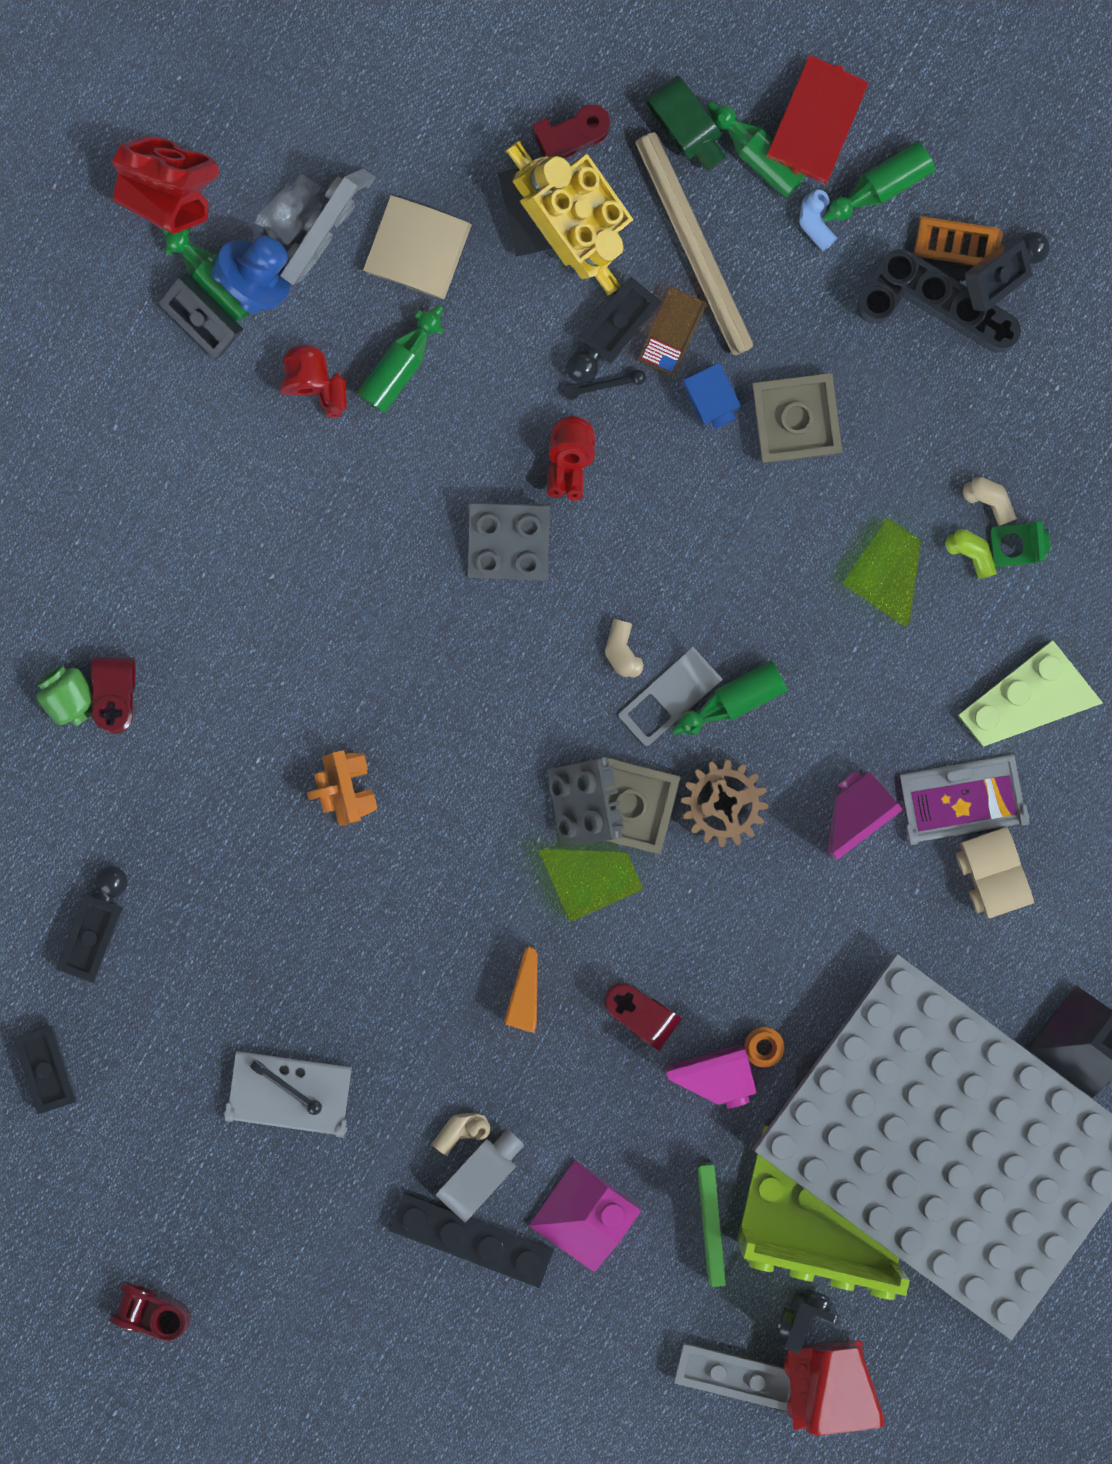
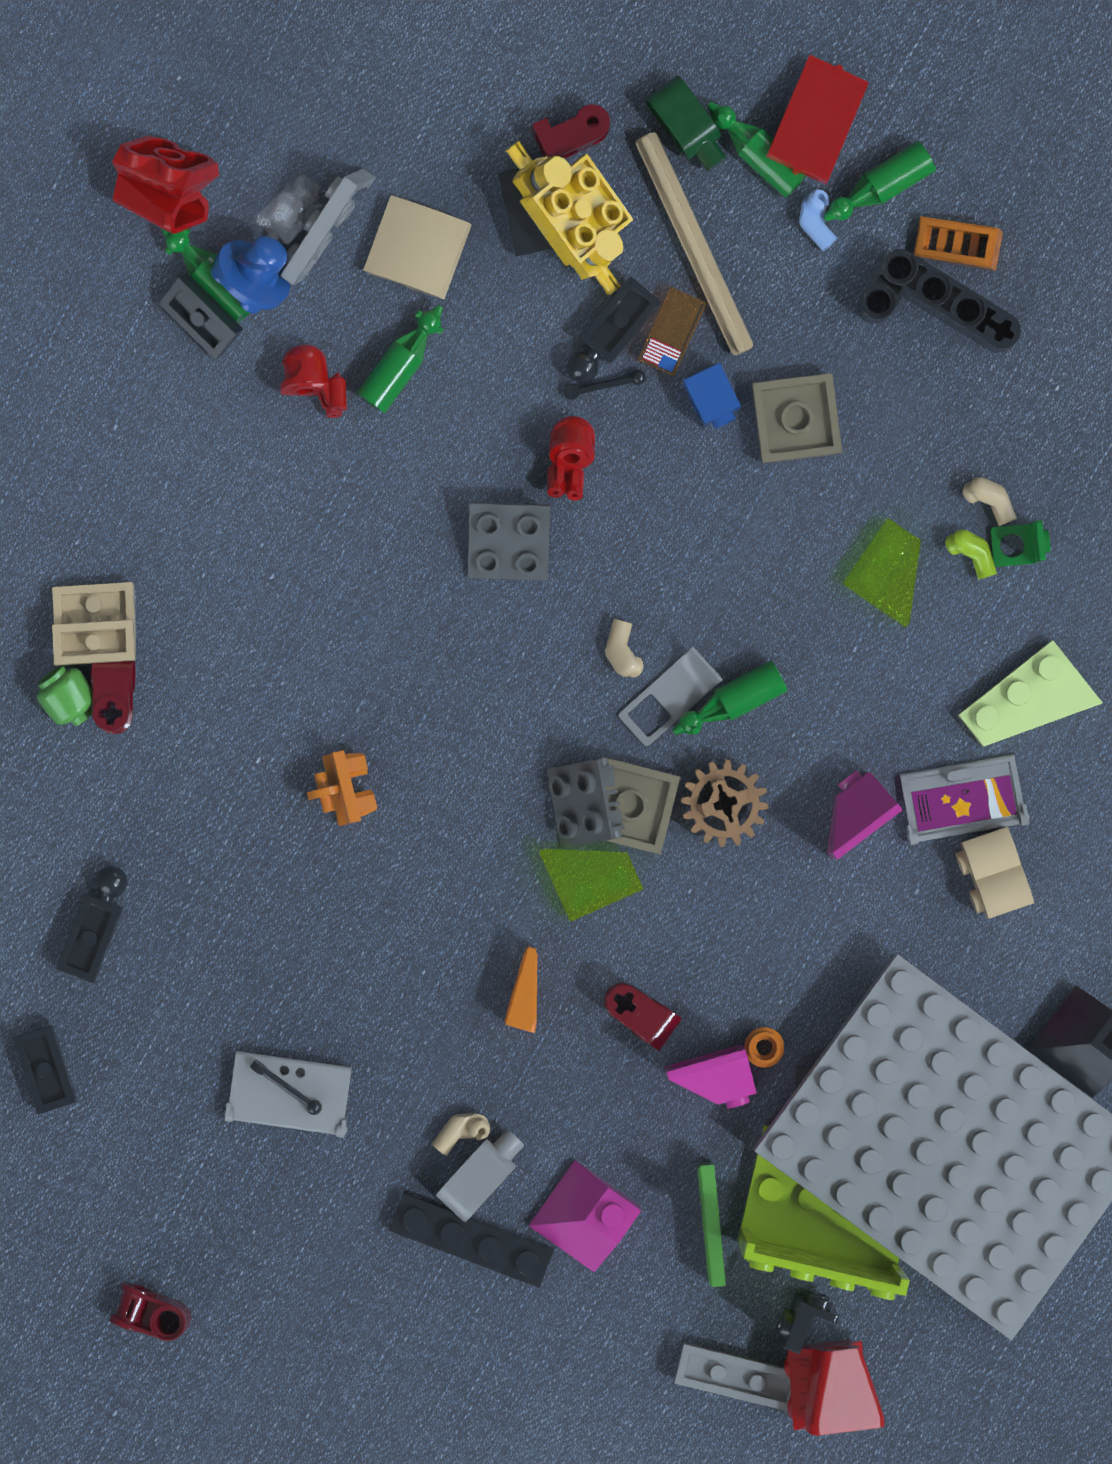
(94, 623): none -> tan slope
(1005, 269): black plate -> none

